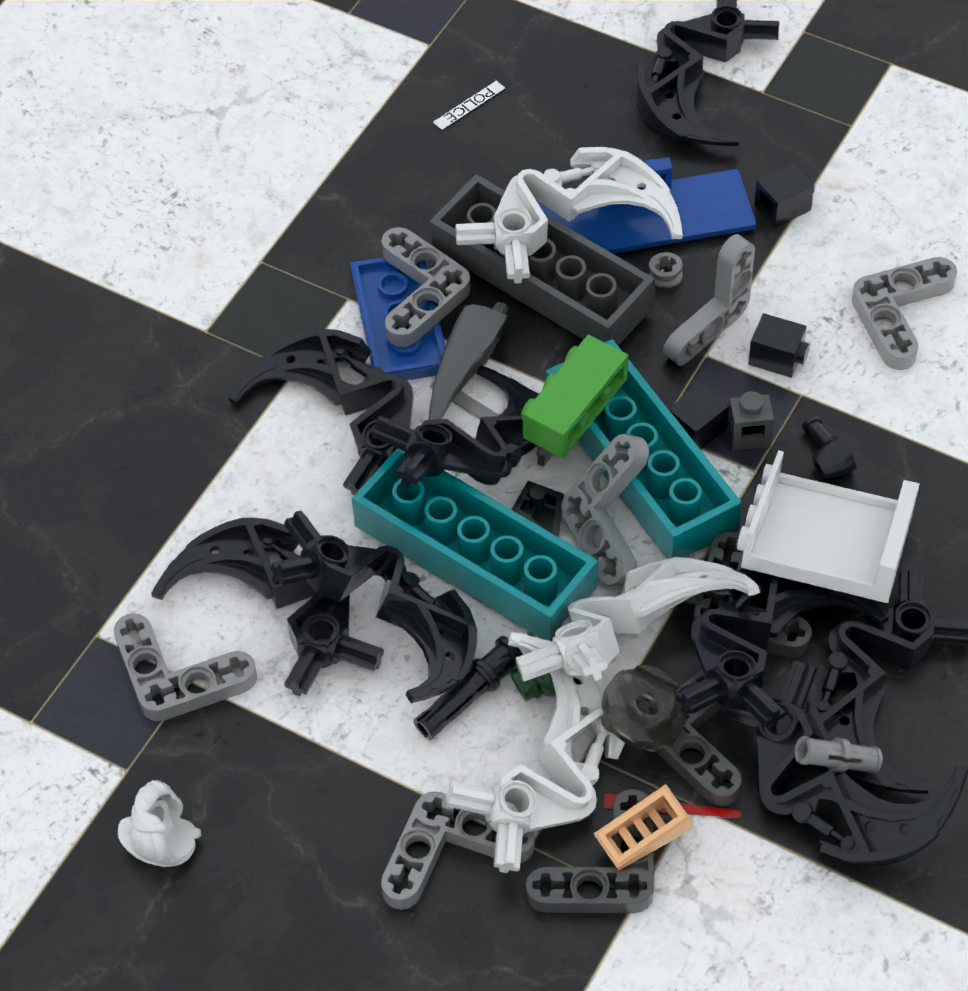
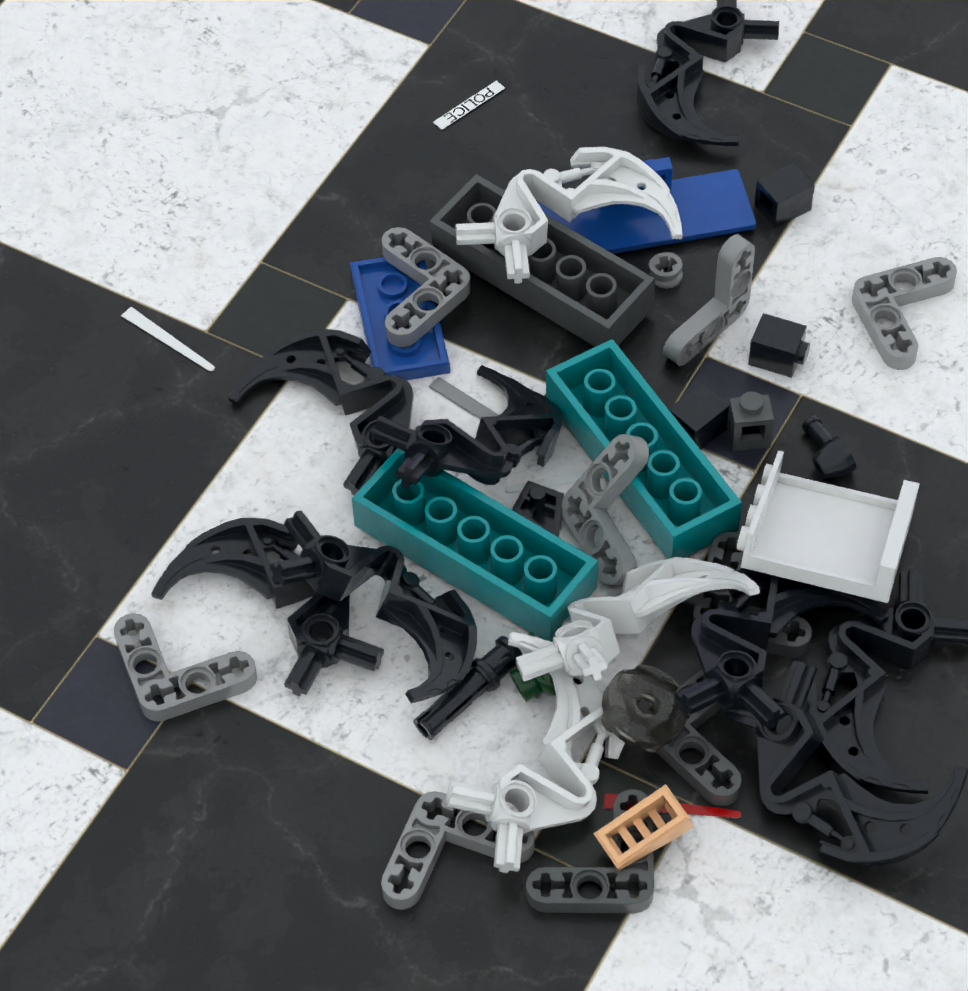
(147, 325): none -> white sticker
(155, 827): white hair -> none
(467, 349): dark grey piece -> none
(574, 396): bright green brick -> none
(838, 755): light grey pin -> none

